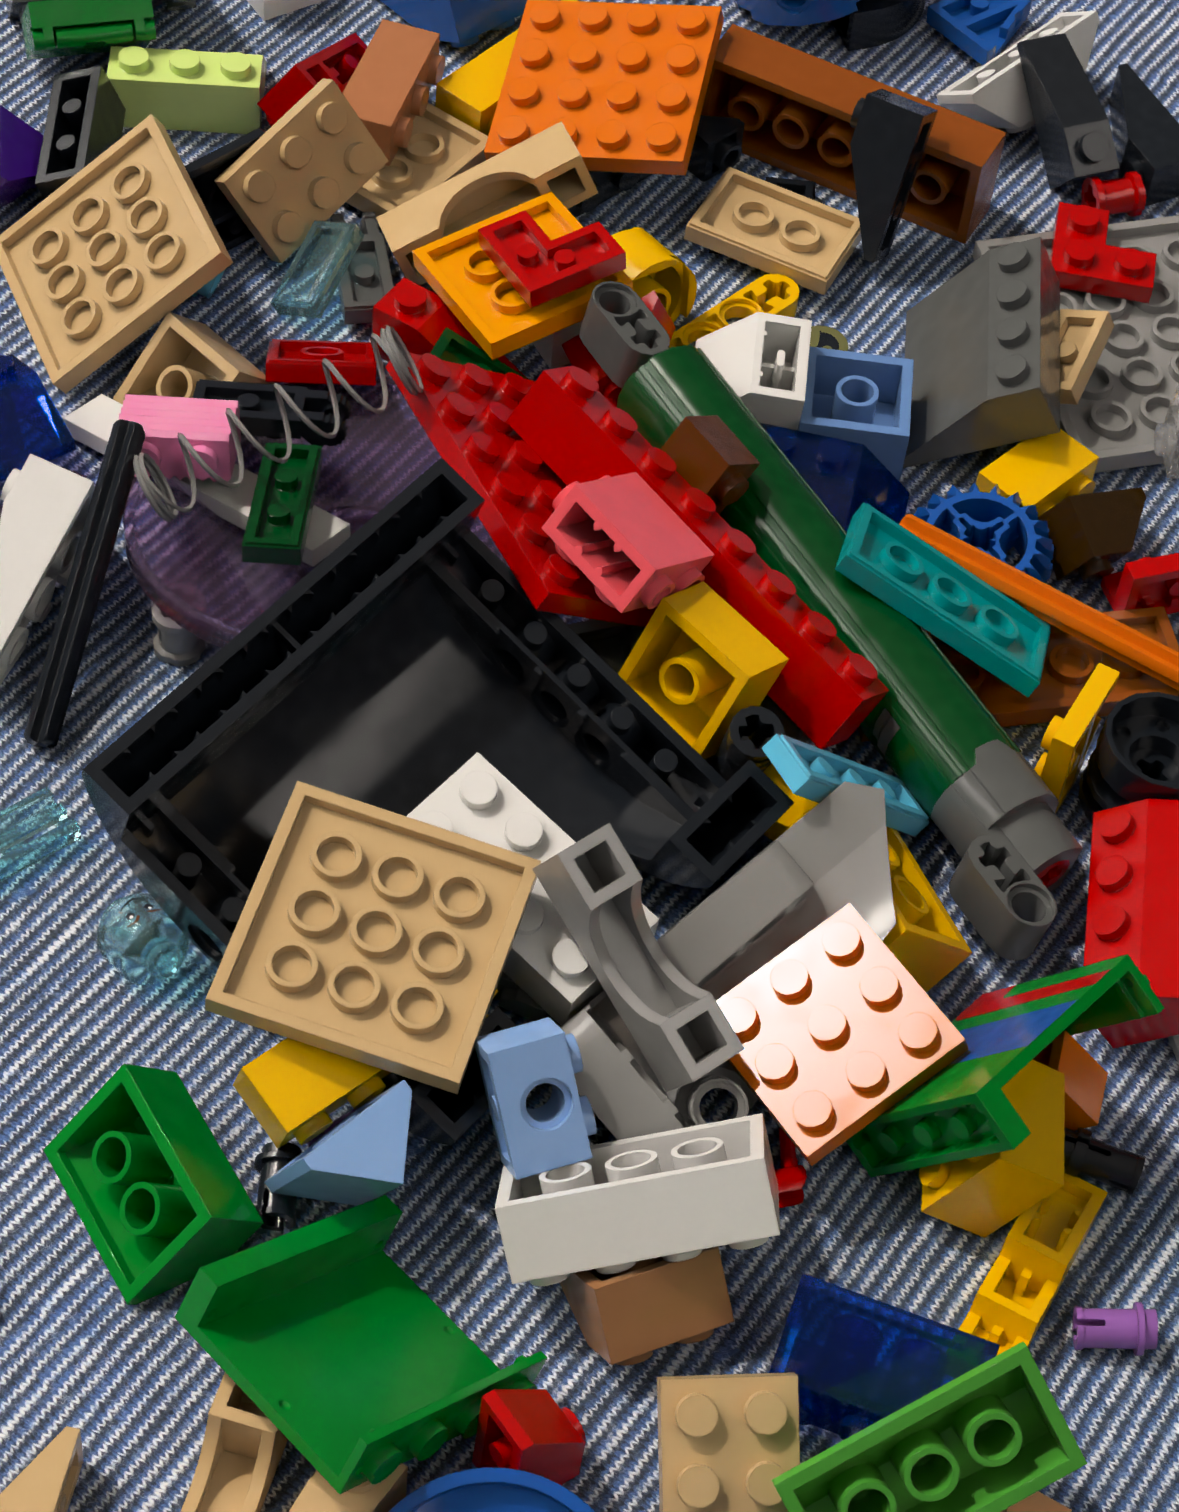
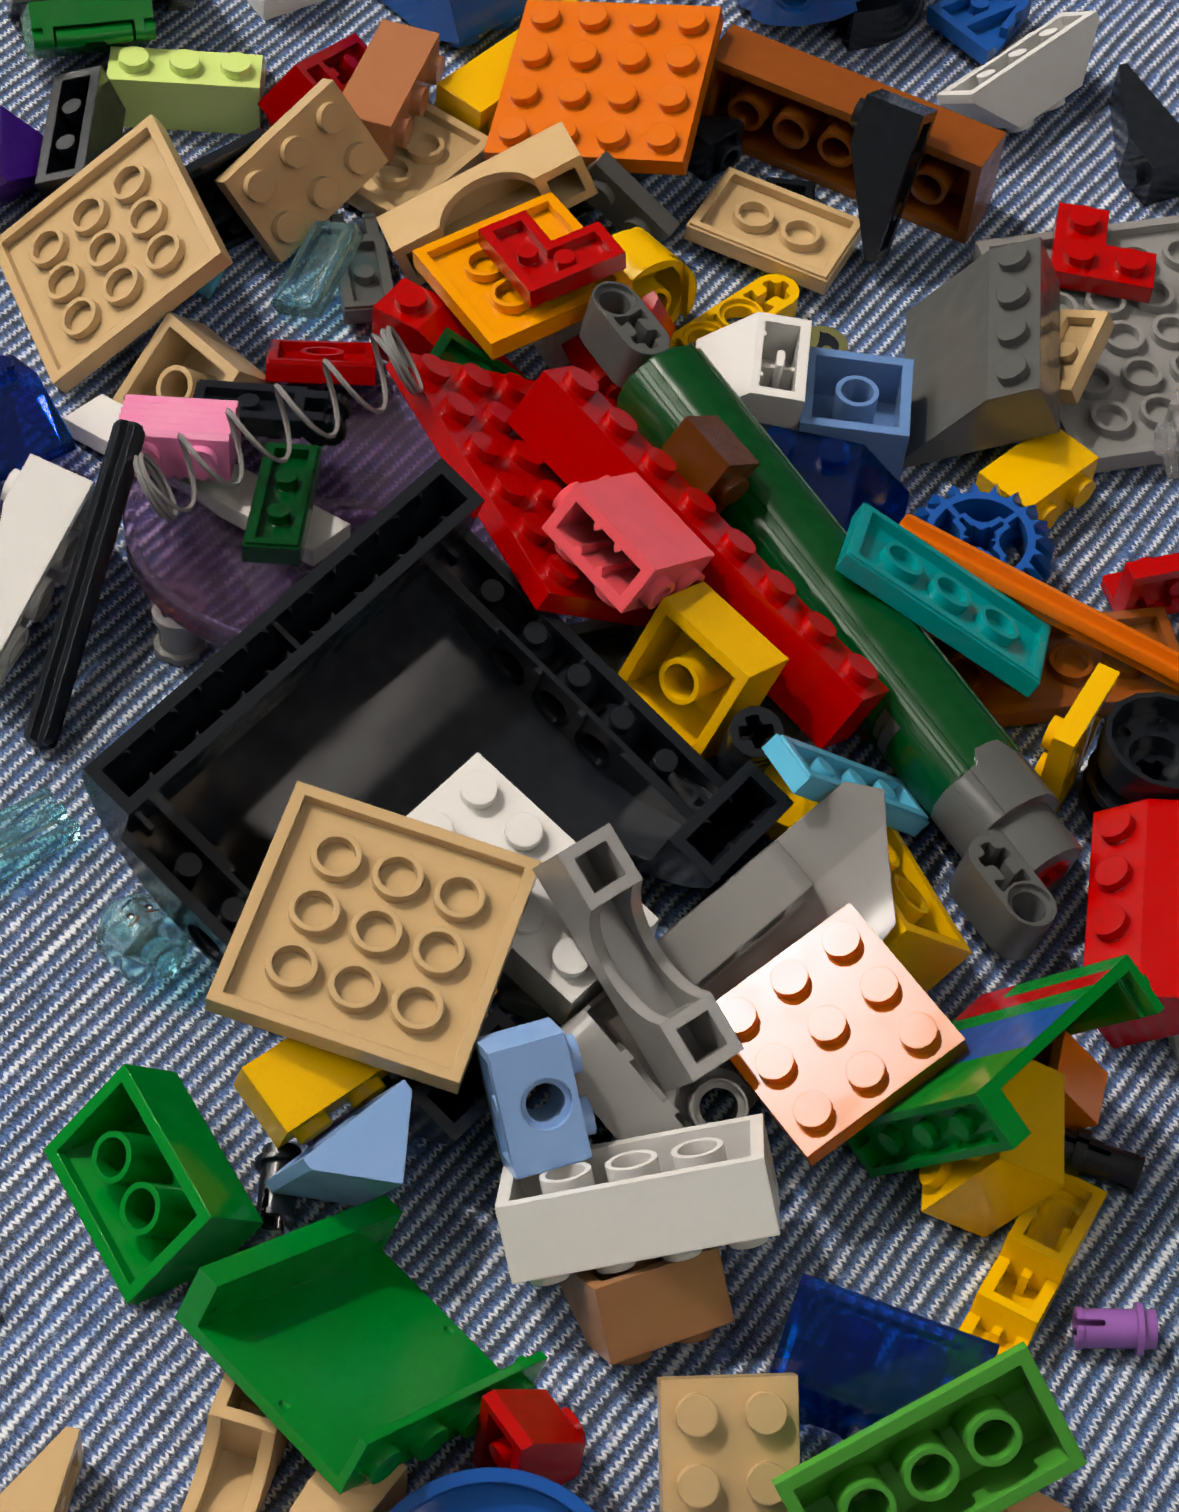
(627, 201): none -> dark grey plate
(790, 1176): red hand -> none
(1066, 113): black slope -> none
(1093, 532): dark brown slope -> none
(1116, 195): red bush -> none

